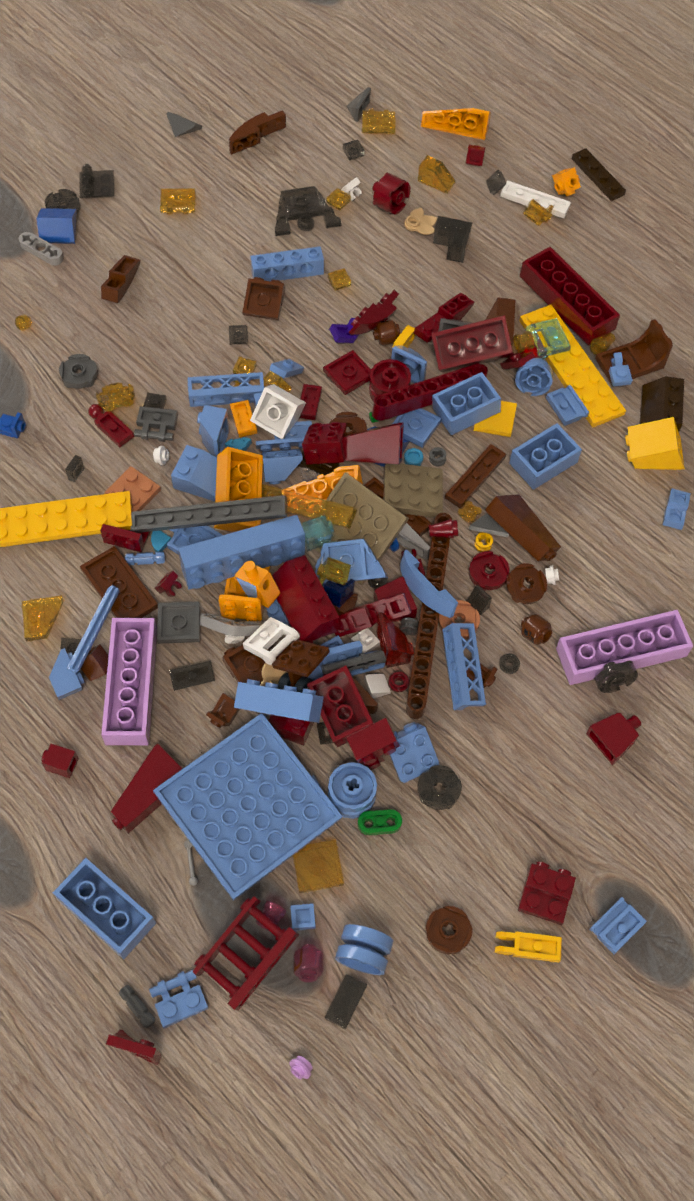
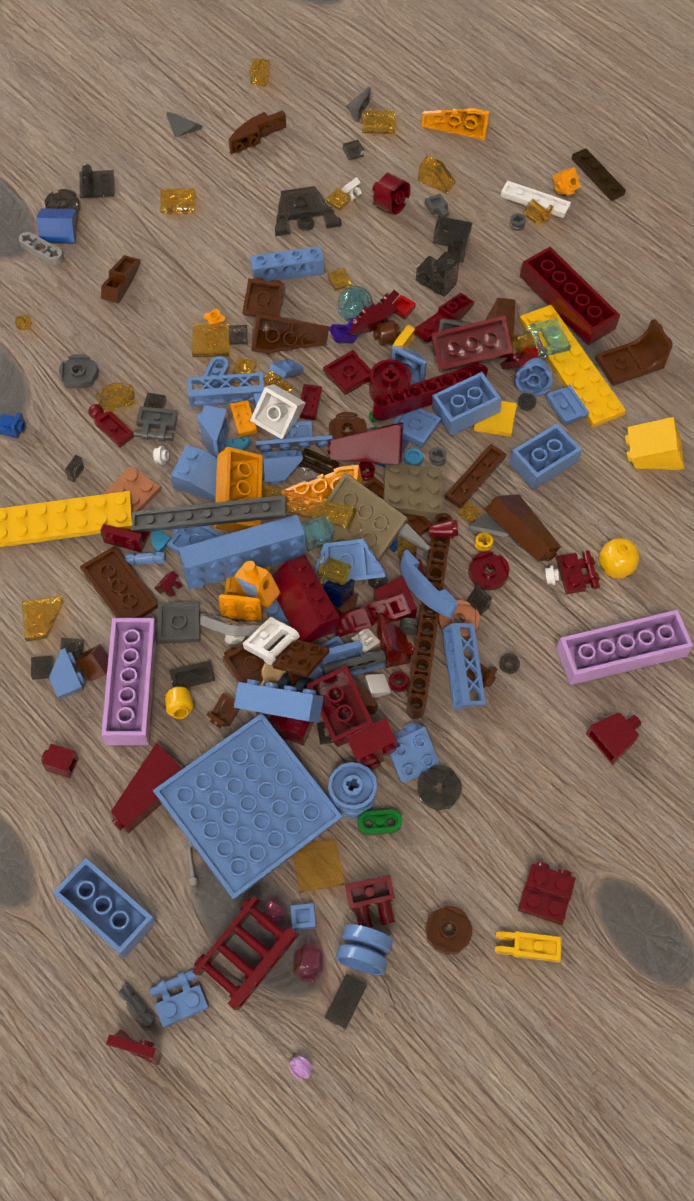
(41, 667): none -> clear smoke plate
(93, 629): medium blue axle -> none
(178, 702): none -> yellow head
(210, 340): none -> clear yellow plate
(213, 369): none -> medium blue plate
(214, 317): none -> light orange plate
(259, 72): none -> clear yellow brick
(280, 333): none -> reddish brown wedge
(324, 443): dark red bracket -> none
(353, 301): none -> clear light blue cylinder
(369, 474): none -> dark red bush
(370, 891): none -> dark red brick
(403, 545): none -> clear yellow tile
(404, 306): none -> red plate
(419, 222): tan plate -> none
(437, 205): none -> dark grey plate
(439, 274): none -> clear smoke brick
(475, 155): dark red tile -> none
(496, 182): clear smoke tile -> none
(517, 226): none -> dark grey bush
(518, 591): reddish brown plate -> none
(523, 404): none -> clear smoke plate
(536, 629): reddish brown head -> none
(572, 575): none -> dark red plate
(602, 343): clear yellow cone -> none
(615, 676): clear smoke plate -> none
(618, 925): medium blue plate -> none
(619, 373): medium blue plate -> none
(619, 558): none -> yellow cylinder
(662, 400): dark brown slope -> none
(676, 509): medium blue slope -> none

